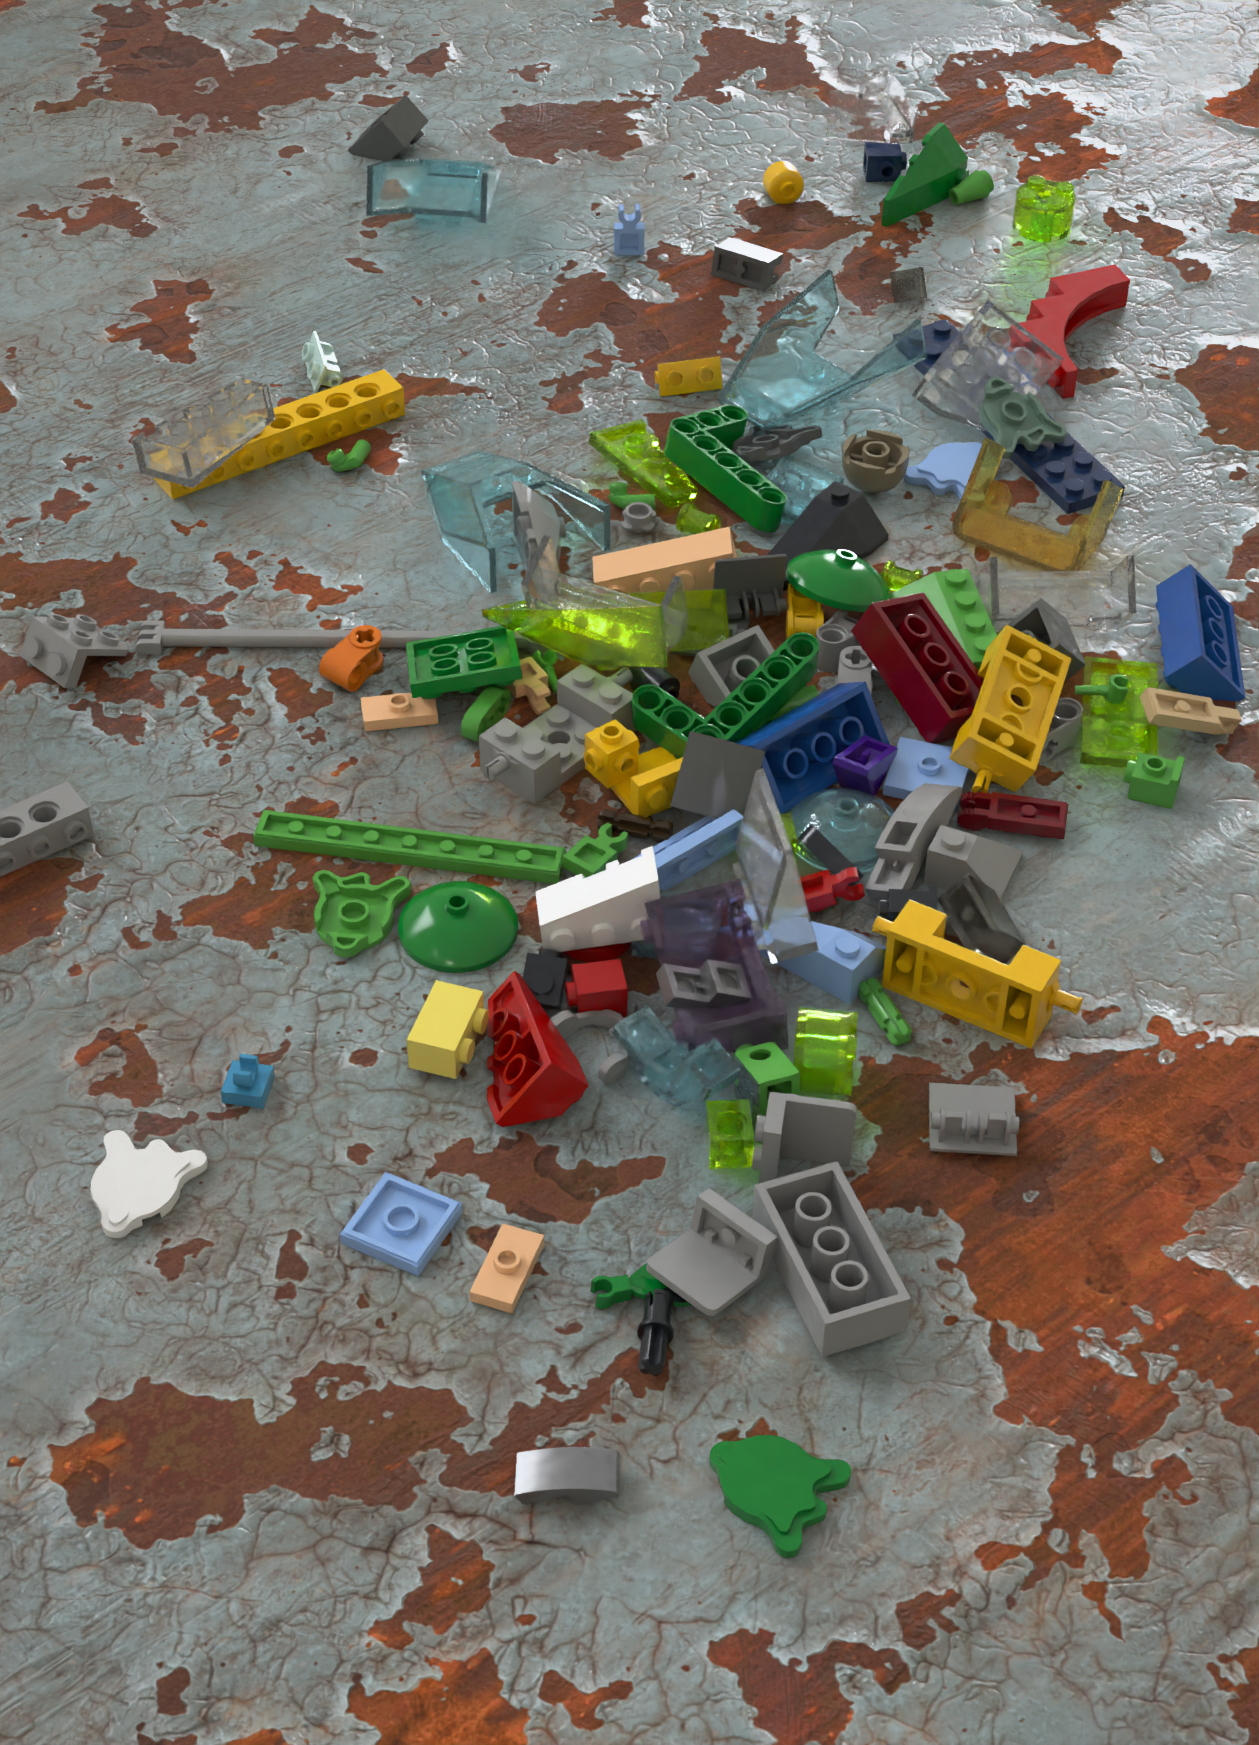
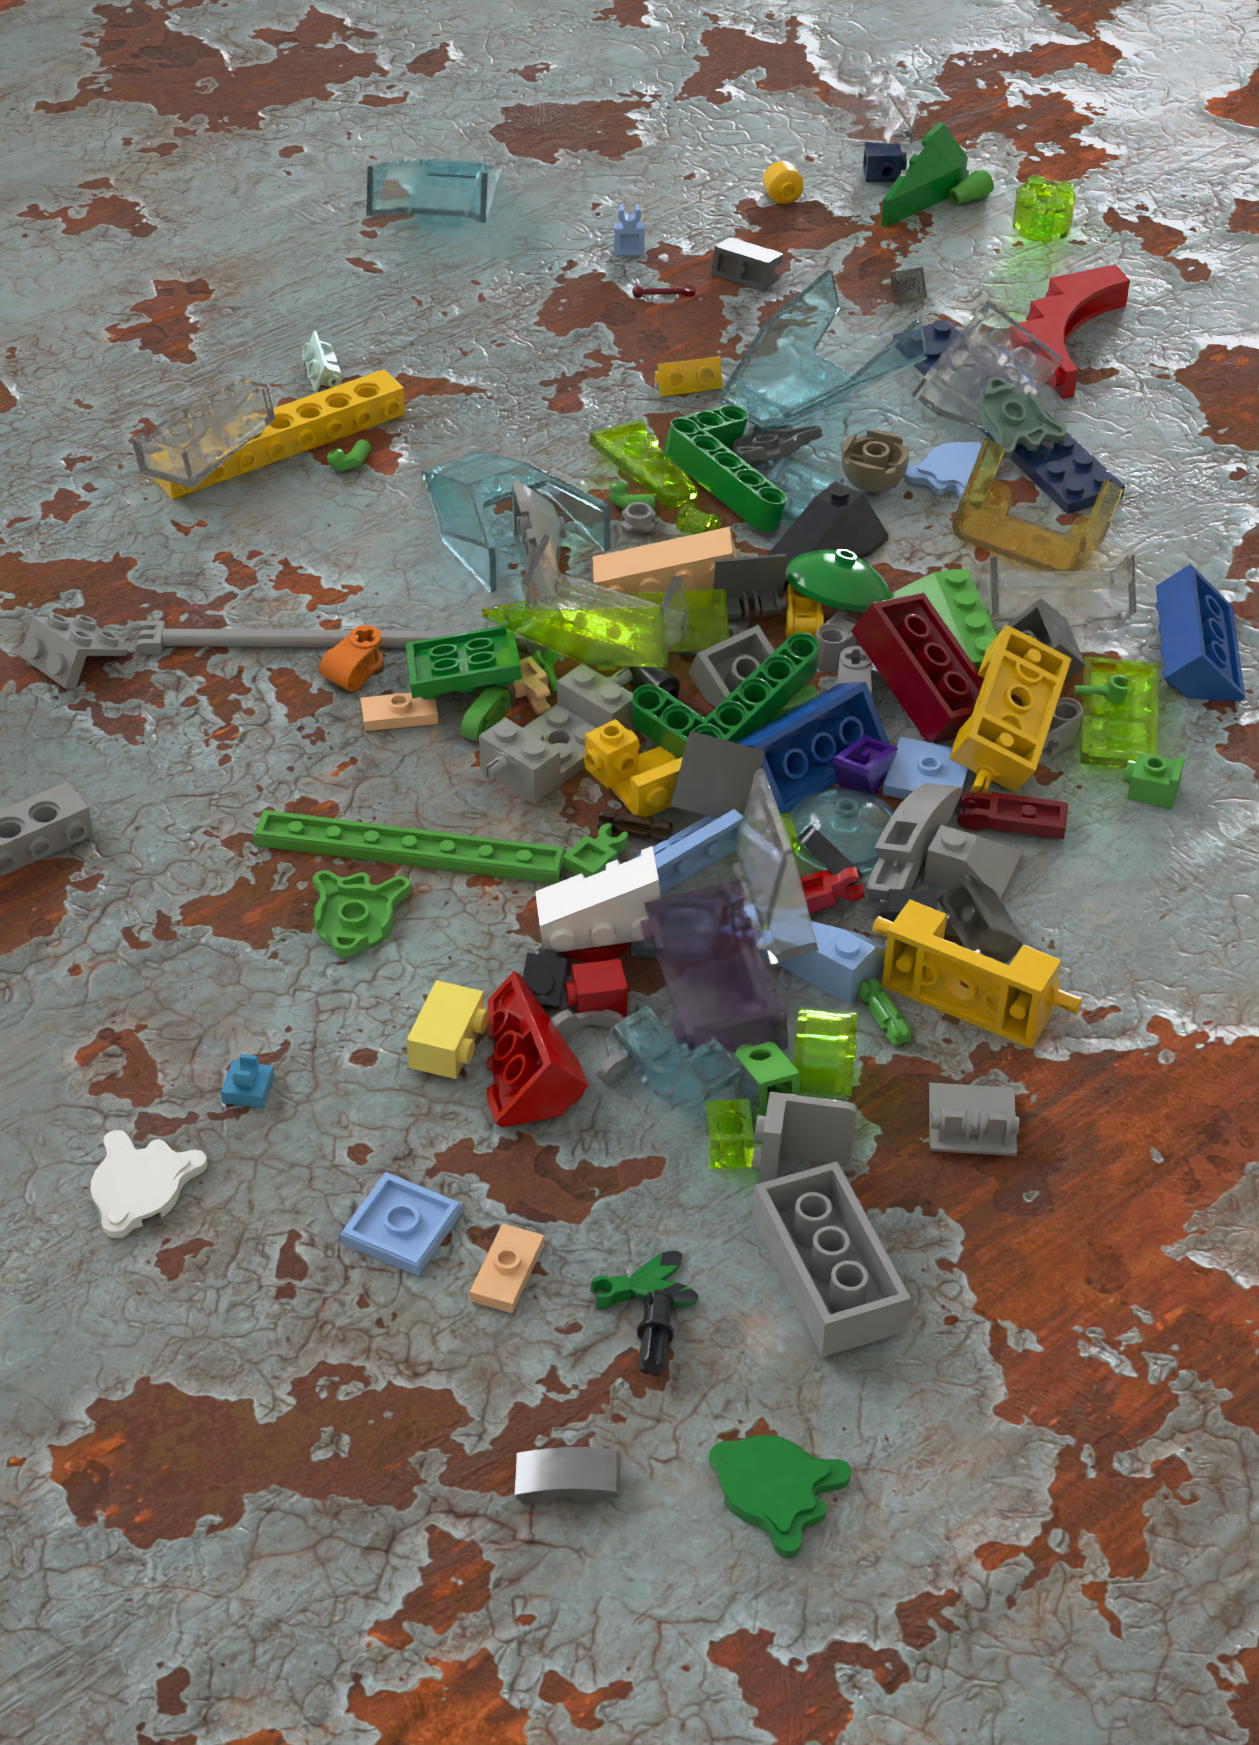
(391, 132): dark grey slope -> none
(457, 927): green dish -> none
(688, 290): none -> dark red hinge
(710, 986): flat silver slope -> none
(716, 1257): light grey bracket -> none
(899, 577): clear neon green bush -> none
(1188, 712): tan hinge -> none

